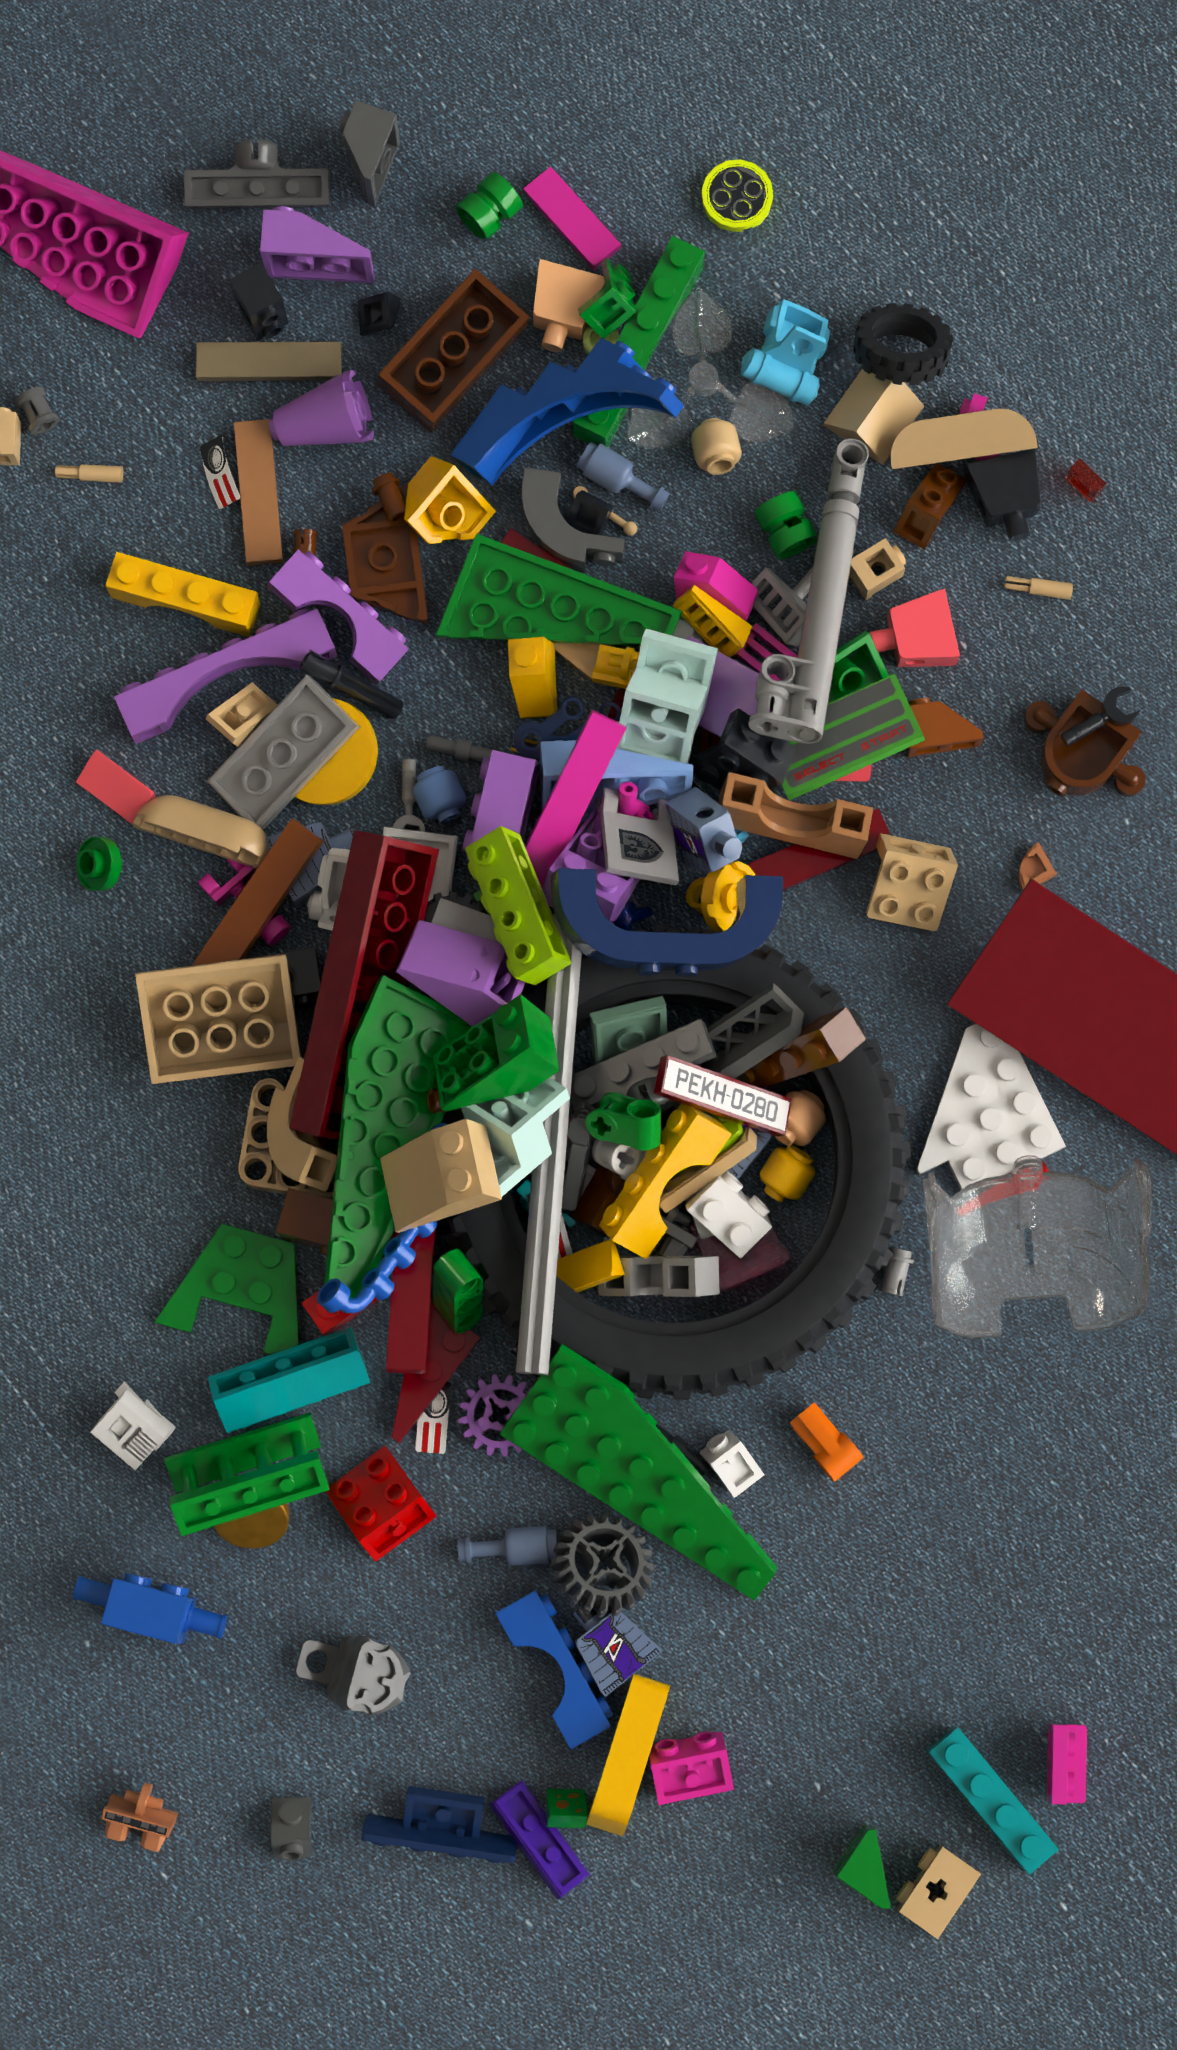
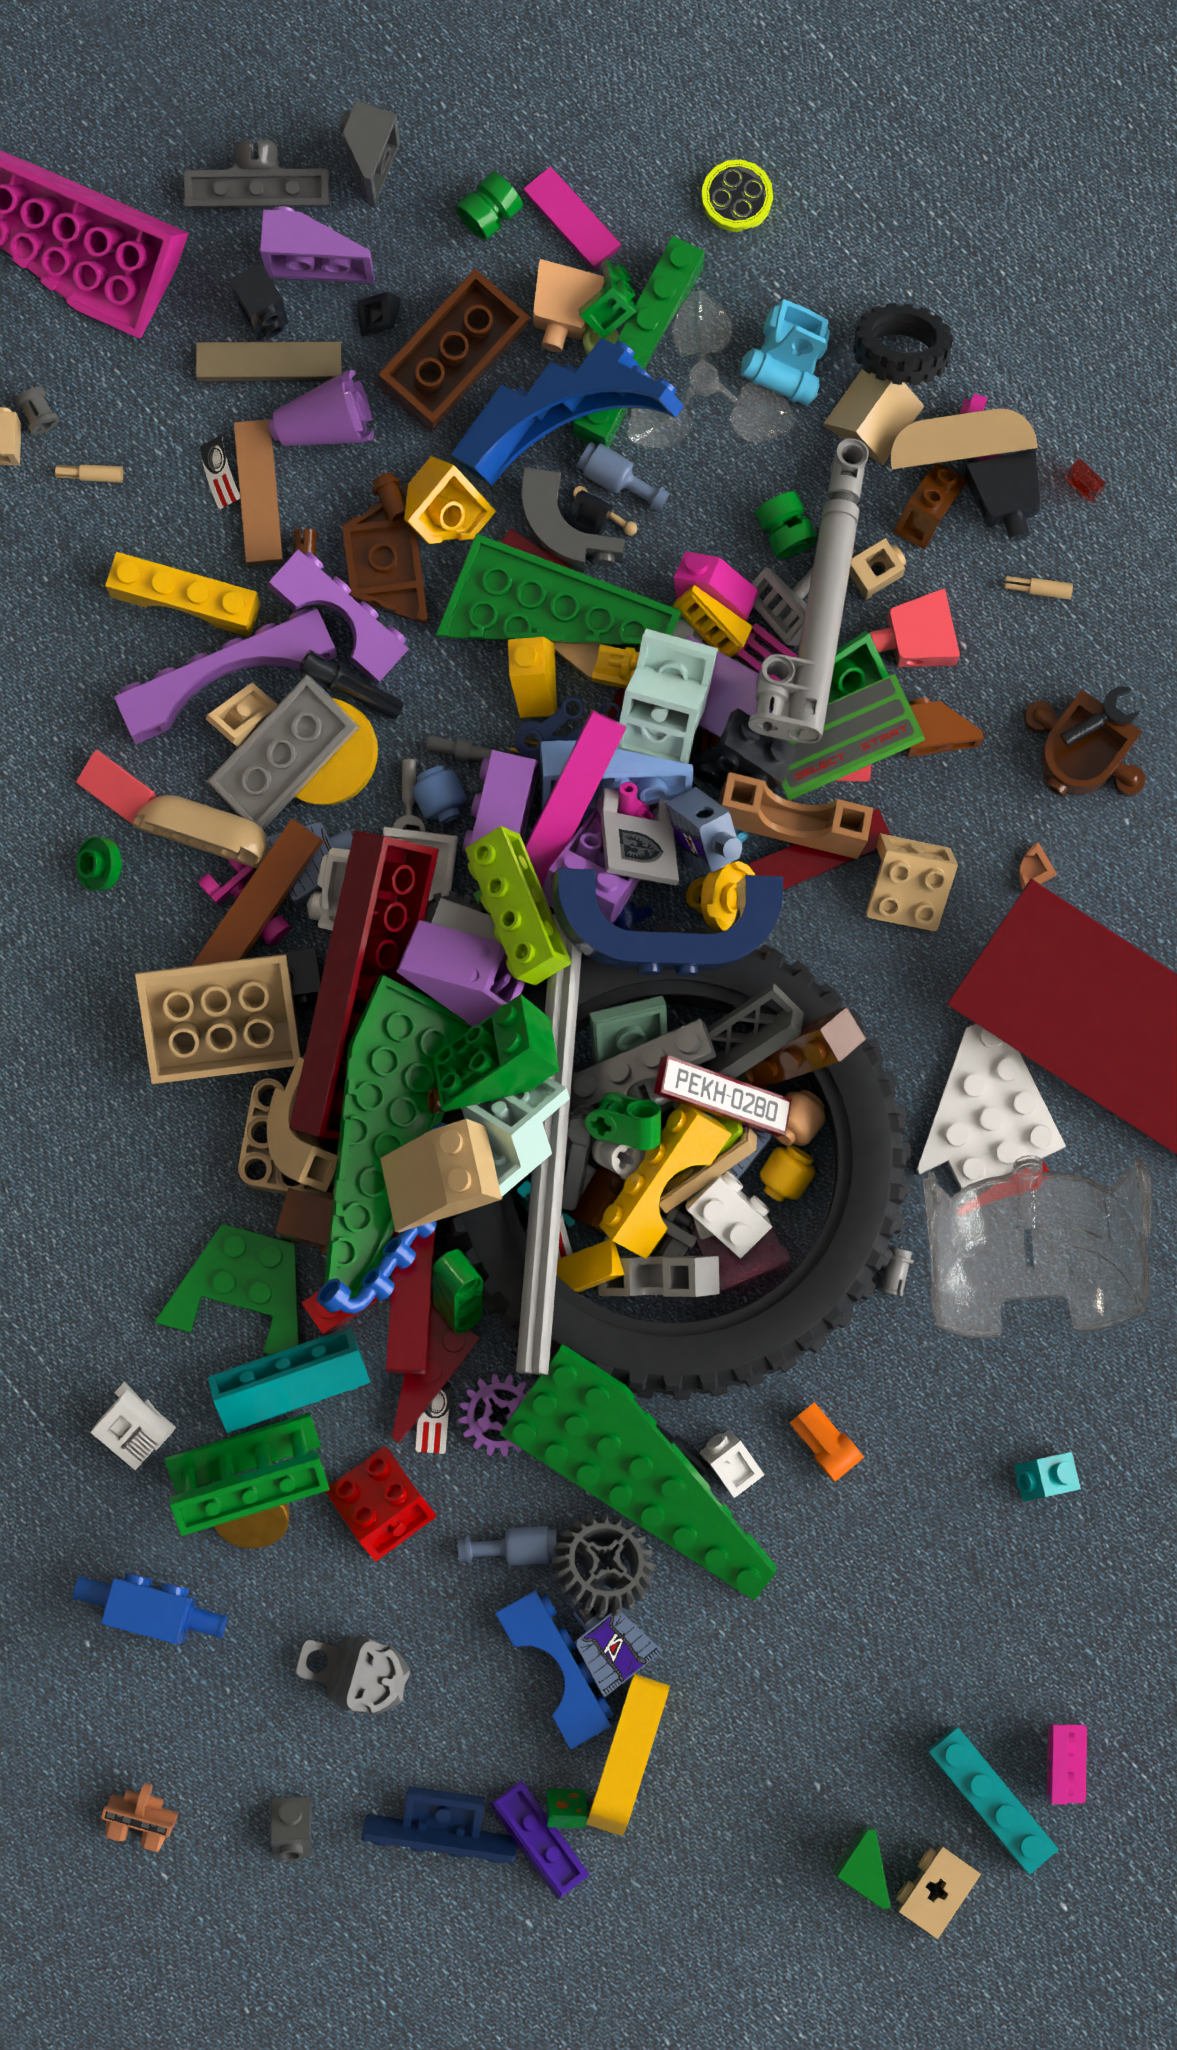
(690, 1767): dark pink bracket -> none
(716, 446): tan head -> none
(1047, 1477): none -> teal bracket

